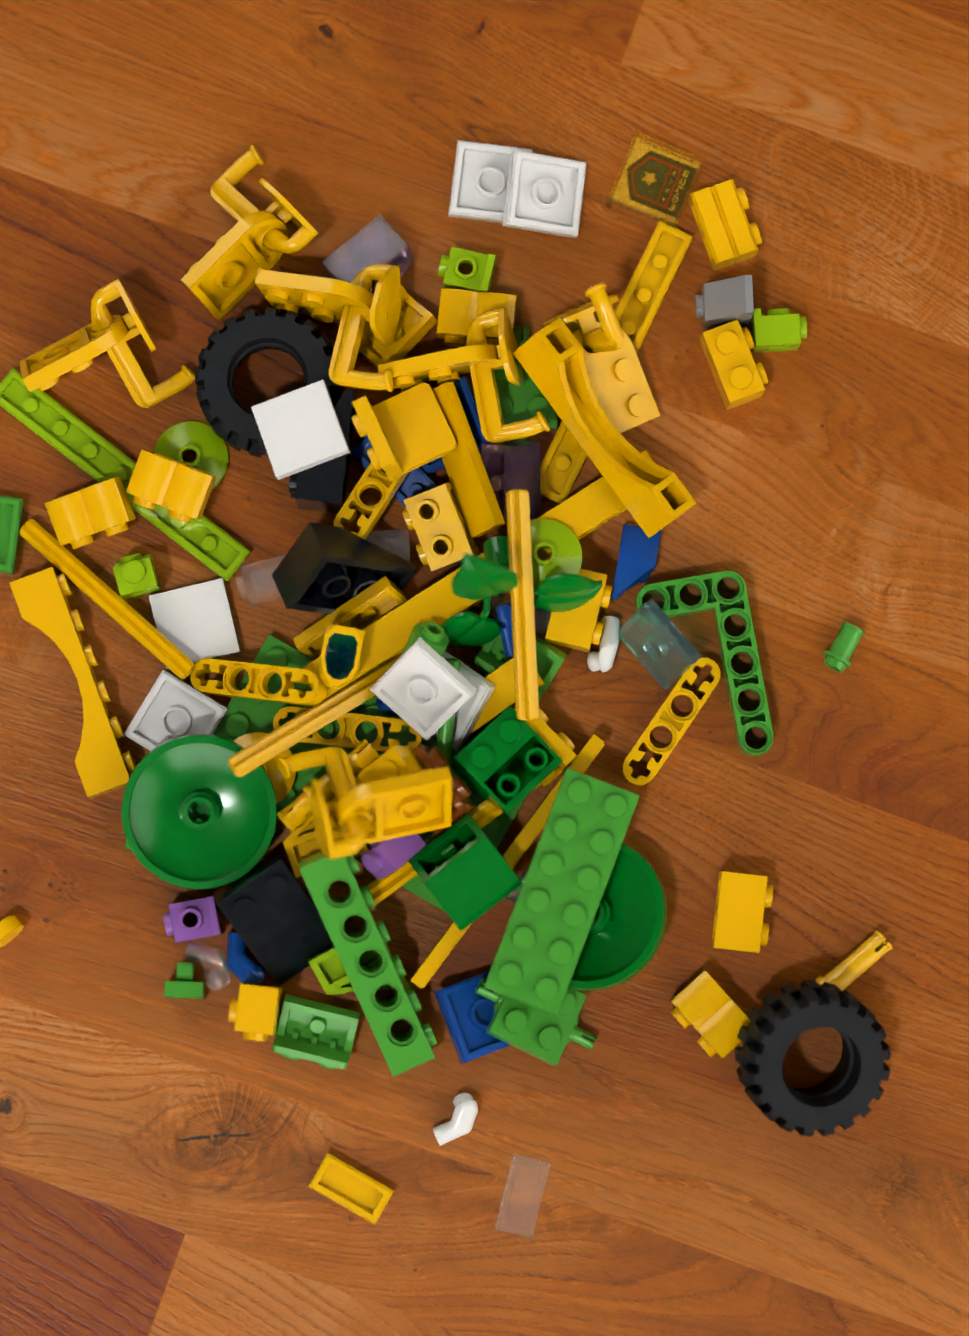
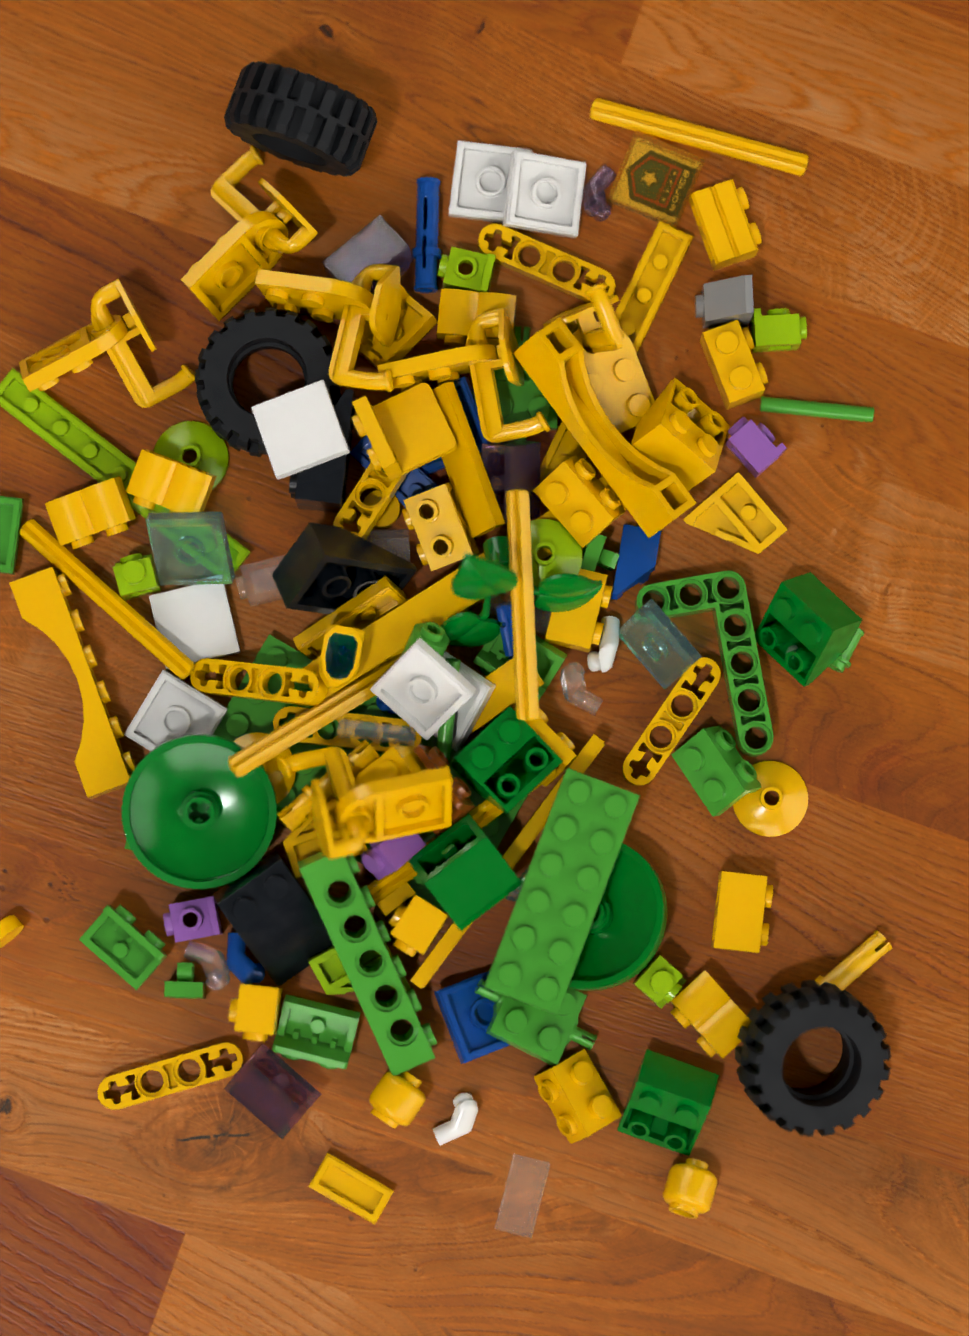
(124, 946): none -> bright green bracket
(171, 1079): none -> yellow beam
(190, 548): none -> clear light blue tile
(272, 1091): none -> brick
(300, 118): none -> black tyre
(376, 732): none -> clear tile
(389, 905): none -> yellow tile
(390, 514): none -> yellow tile
(397, 1099): none -> yellow head
(416, 926): none -> yellow brick
(426, 250): none -> blue pin
(548, 260): none -> yellow beam
(575, 689): none -> clear arm
(577, 1097): none -> yellow bracket
(579, 499): none -> yellow bracket
(594, 194): none -> arm
(594, 555): none -> bright green tile
(660, 981): none -> lime brick
(668, 1102): none -> green slope
(681, 434): none -> yellow slope
(689, 1188): none -> yellow head
(699, 136): none -> yellow axle
(716, 769): none -> bright green bracket
(738, 516): none -> yellow wing
(753, 445): none -> medium lavender brick
(791, 805): none -> yellow dish
(806, 627): none -> green slope
(816, 409): none -> bright green bar

